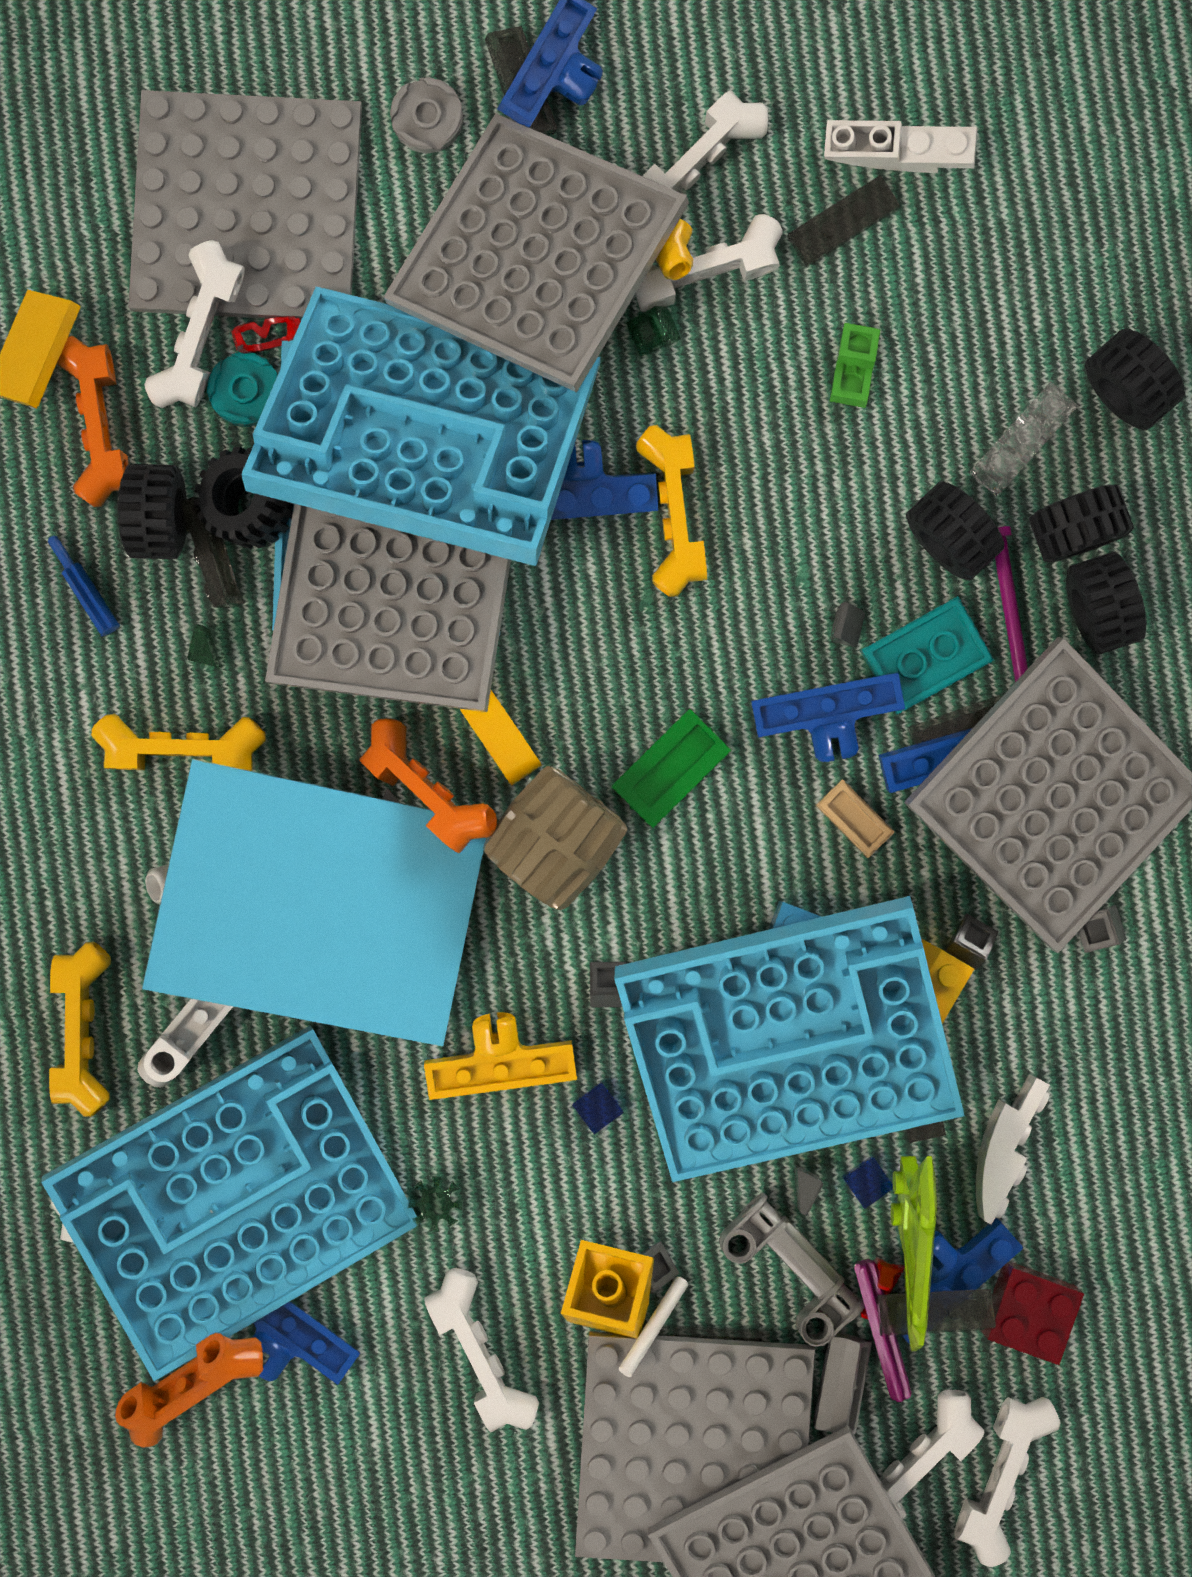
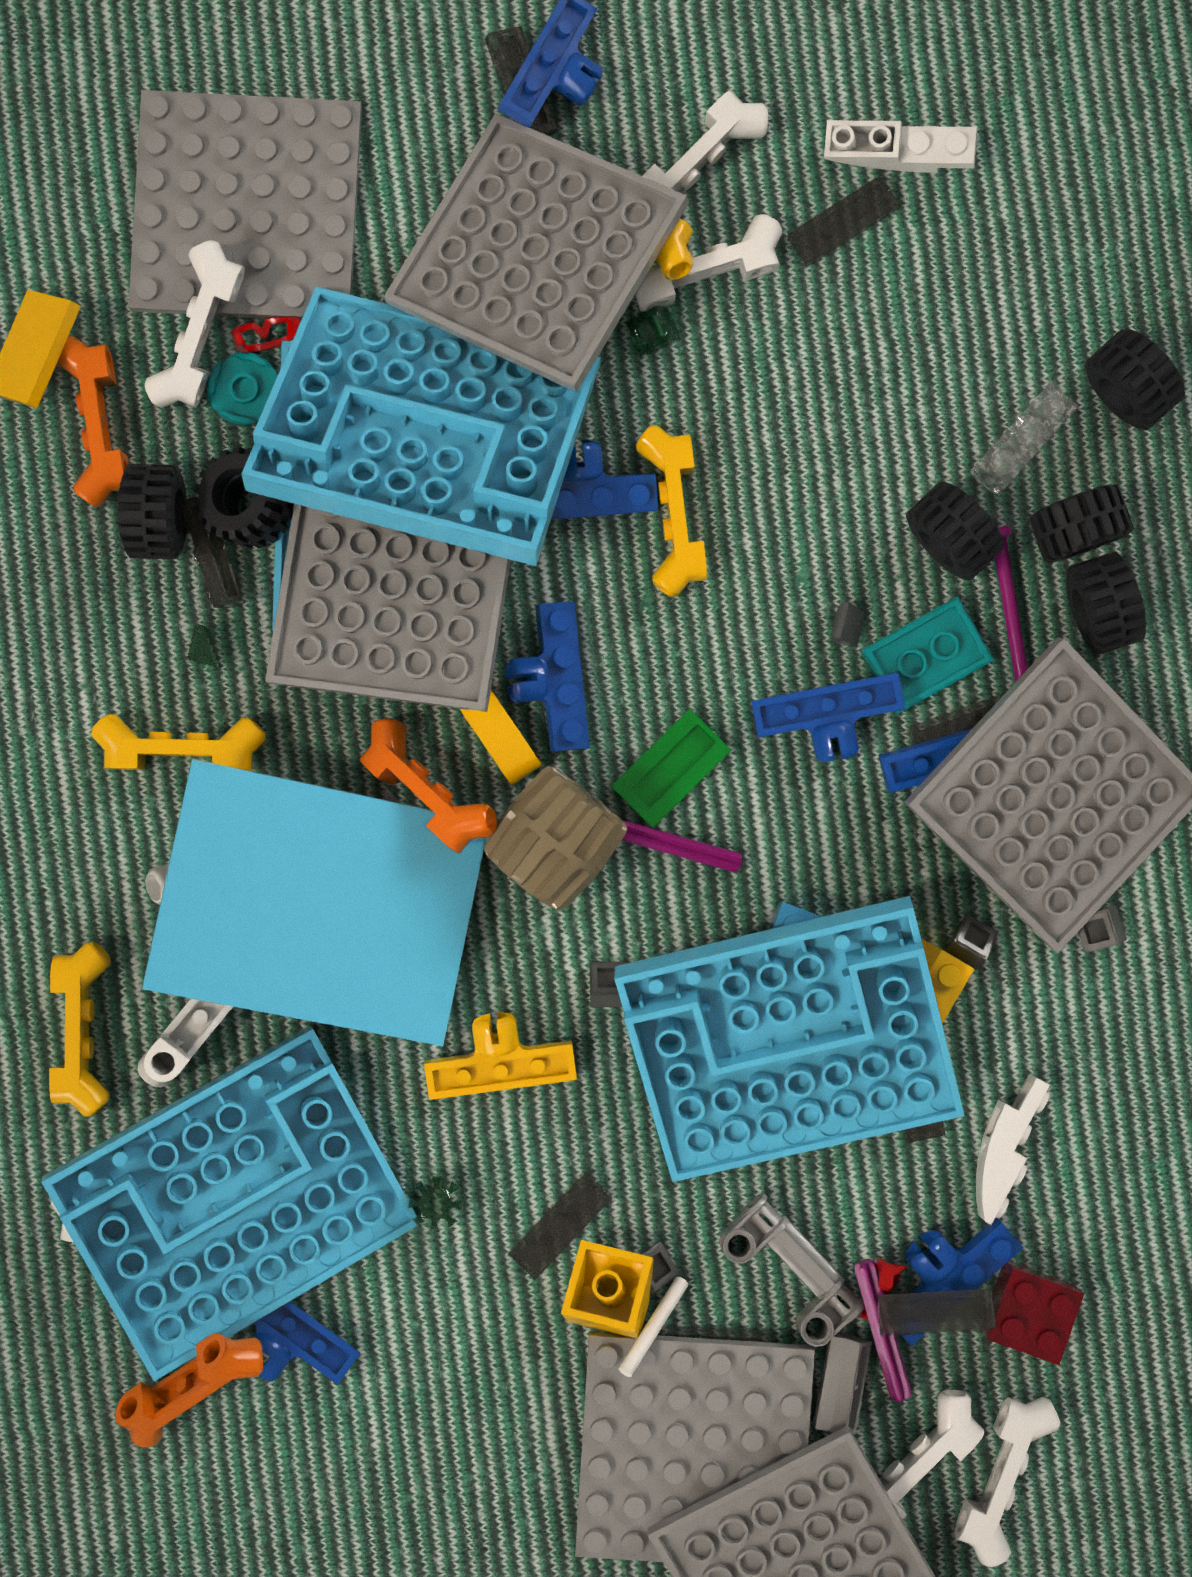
(85, 590): blue axle -> none
(426, 115): light grey tile -> none
(497, 1402): white plate -> none
(555, 677): none -> blue plate
(560, 1225): none -> clear smoke plate
(597, 1107): clear blue tile -> none
(682, 847): none -> magenta axle
(807, 1188): dark grey slope -> none
(854, 365): bright green slope -> none
(854, 818): tan tile -> none
(868, 1182): clear blue tile -> none
(916, 1225): lime plate -> none

